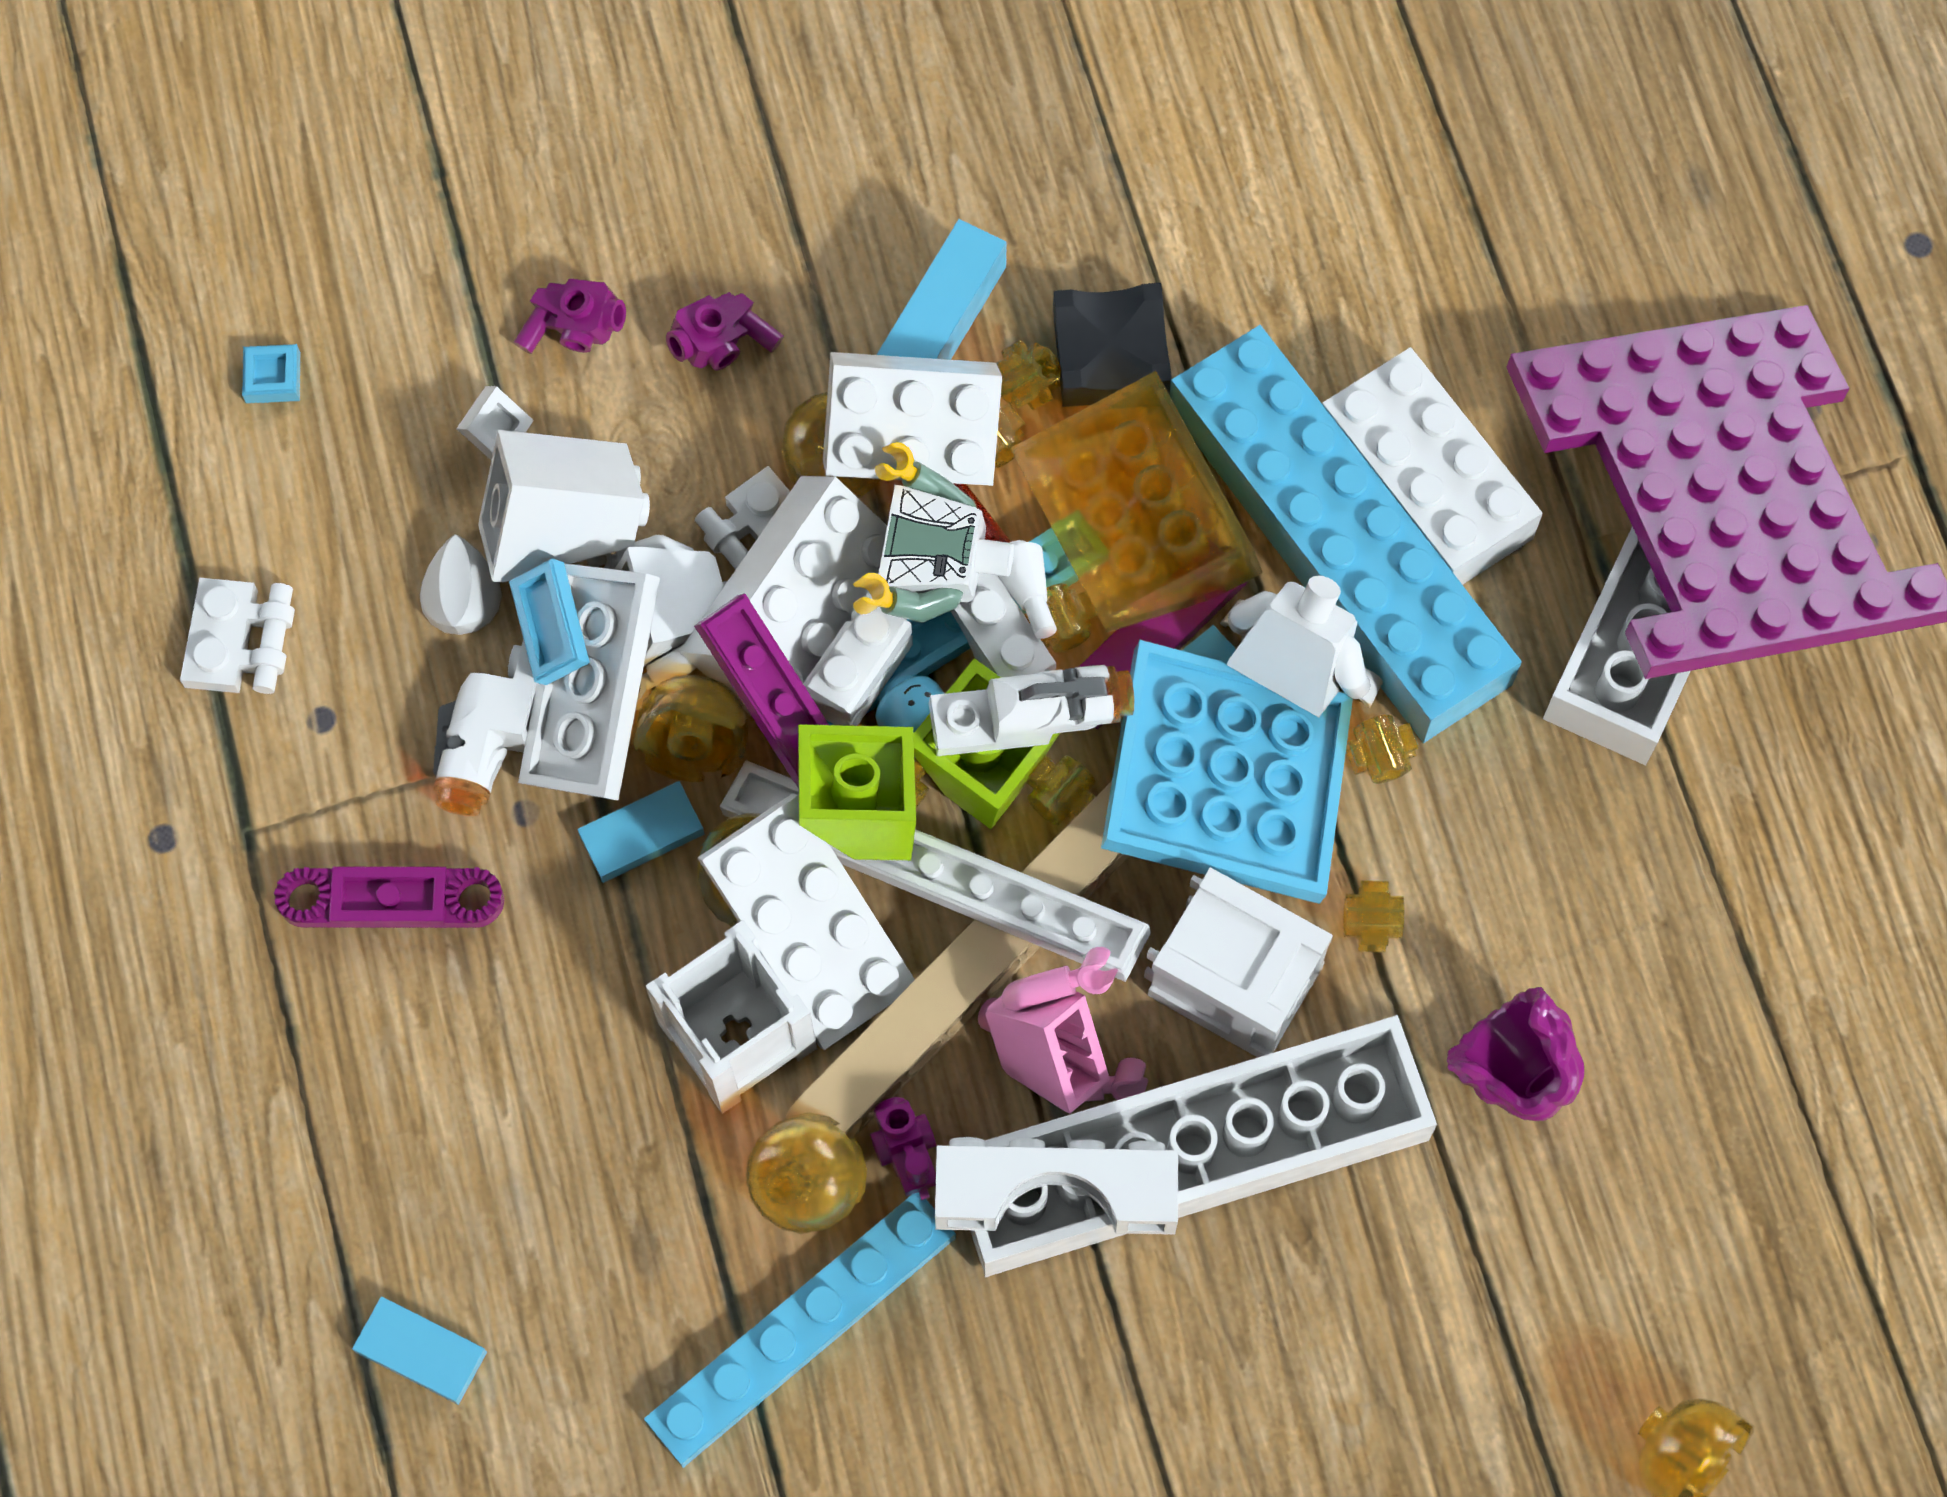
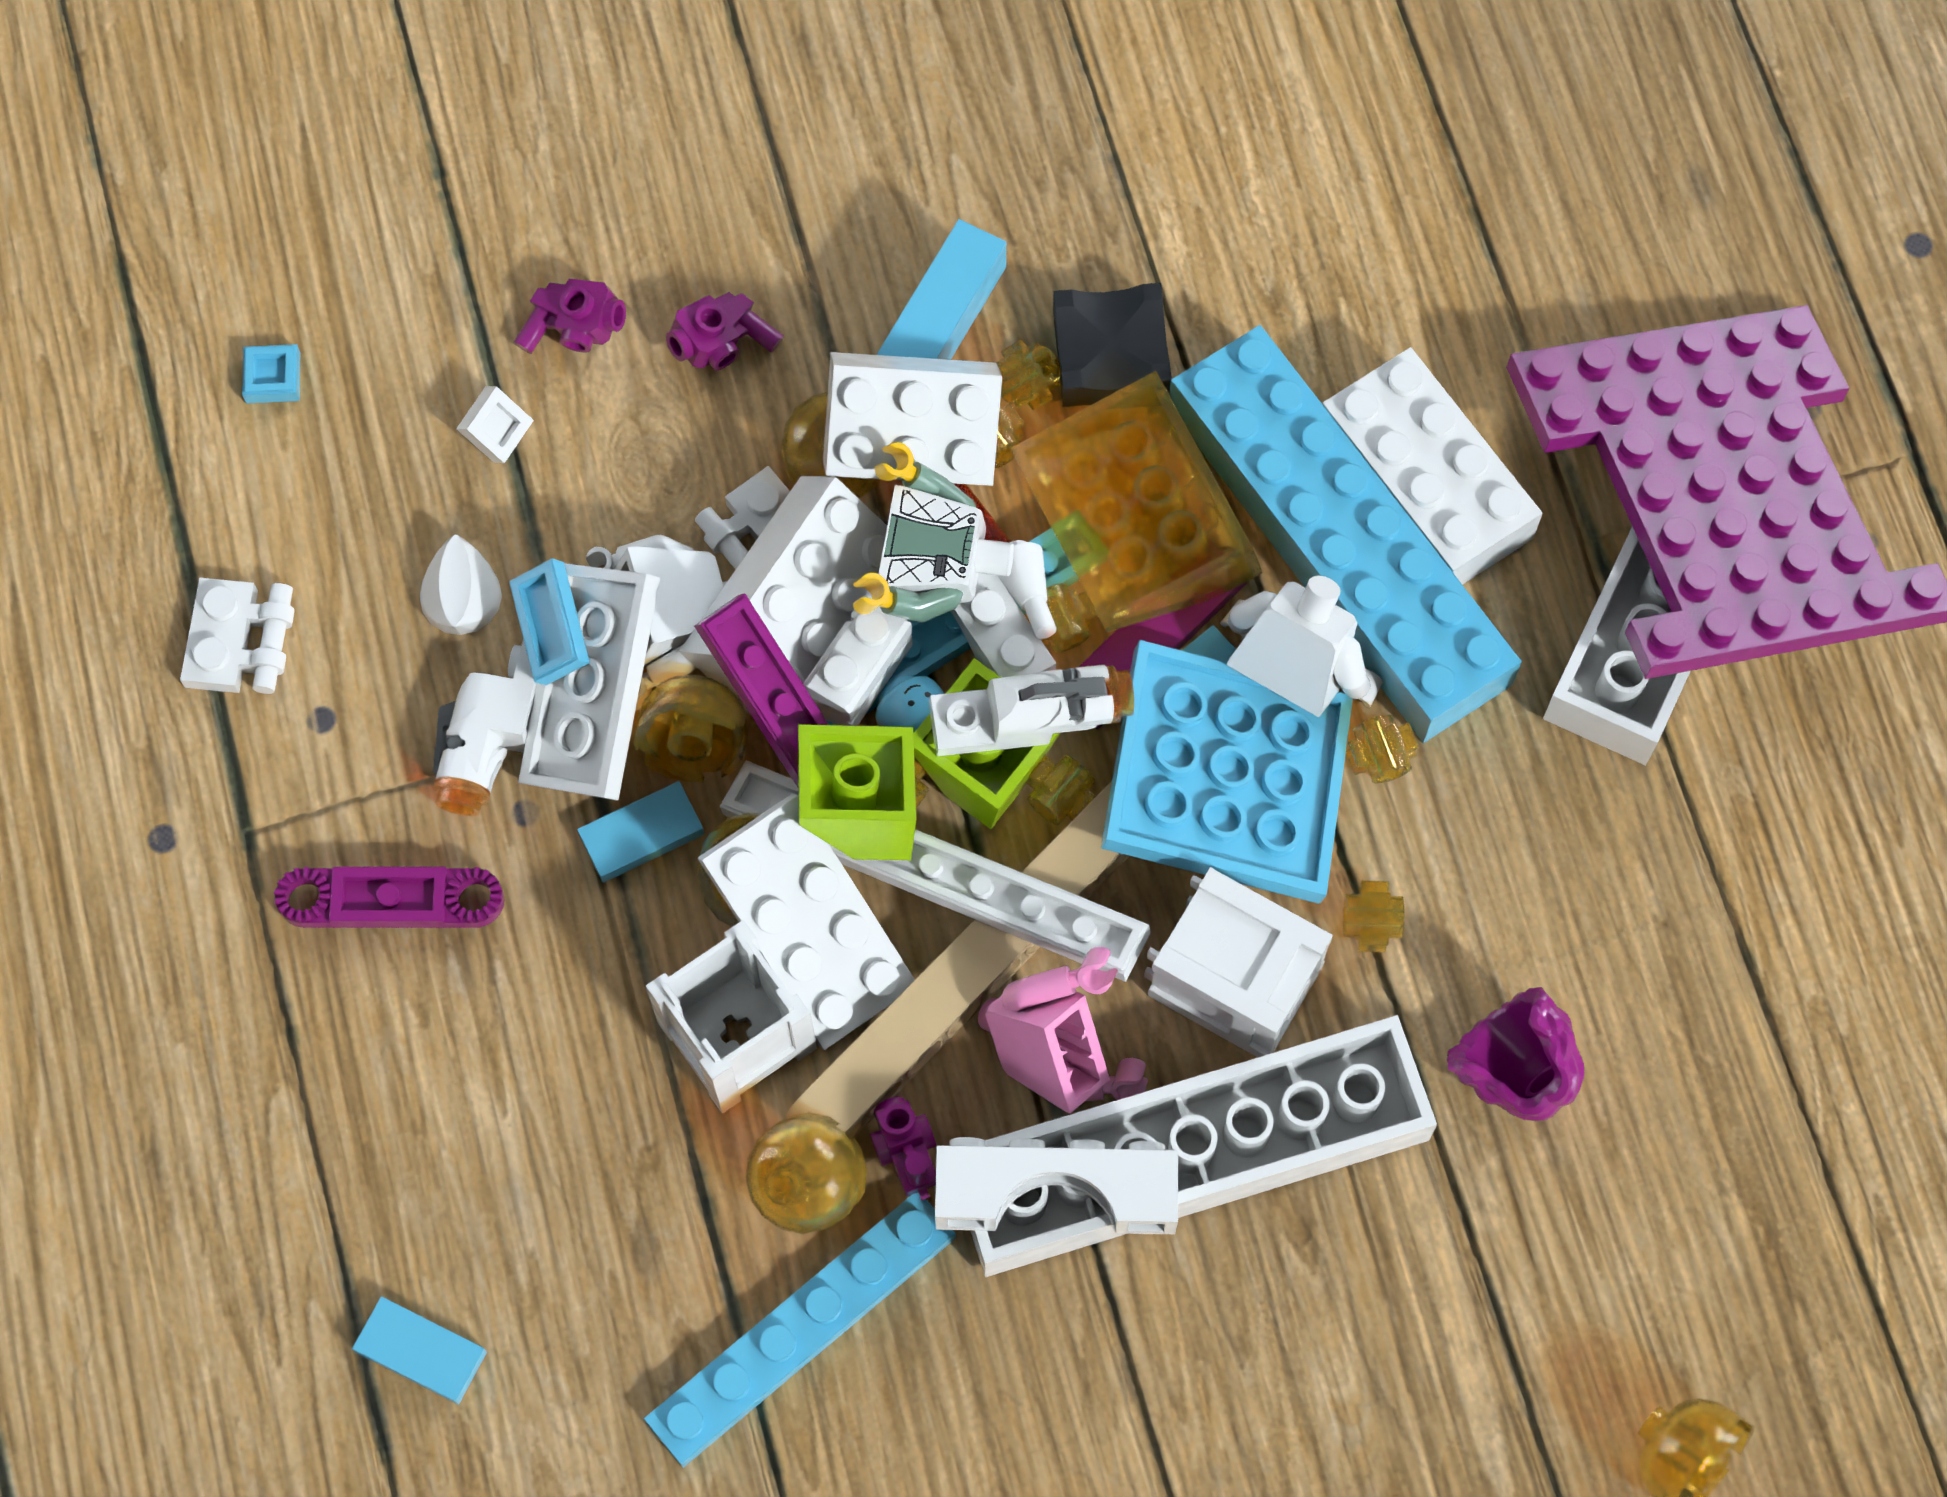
(558, 501): white slope -> none

